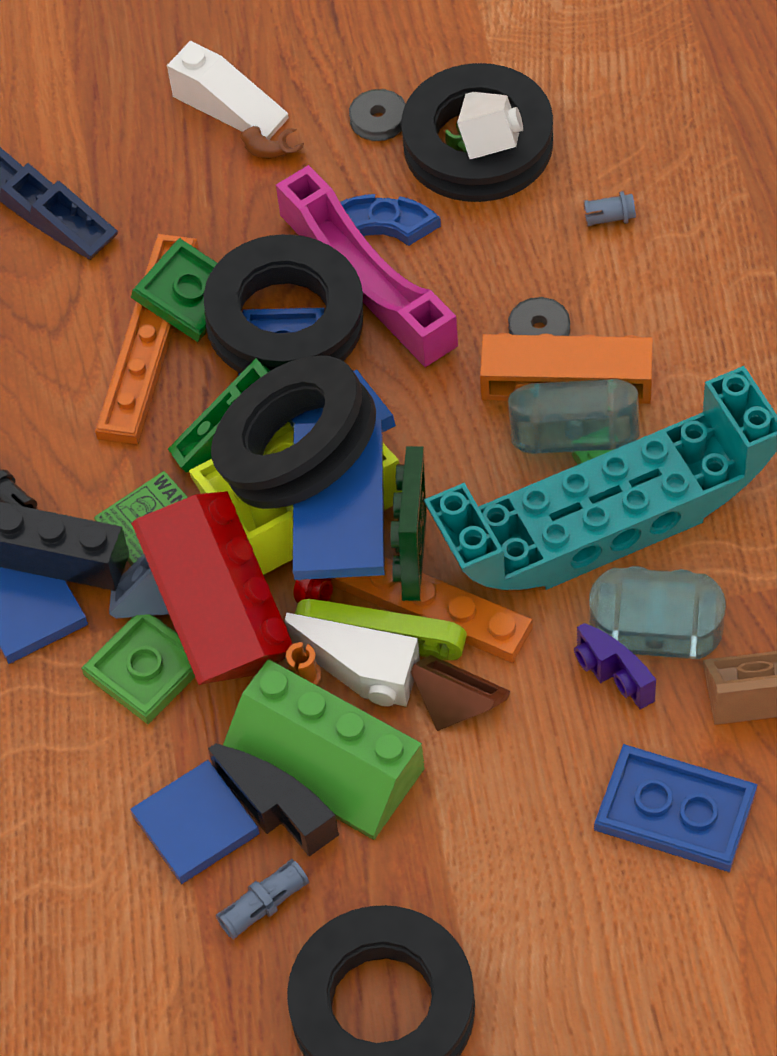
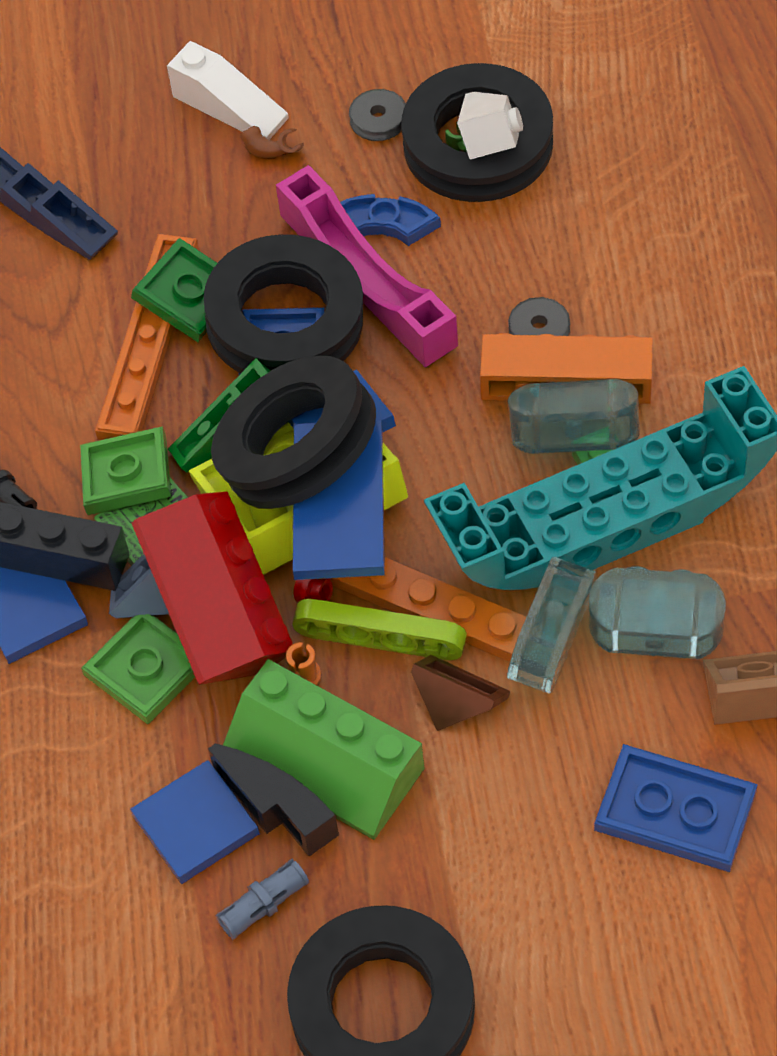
(125, 470): none -> bright green tile
(364, 659): white slope -> none
(410, 529): dark green plate -> none
(551, 625): none -> clear light blue brick
(610, 659): dark purple slope -> none
(613, 209): sand blue pin -> none

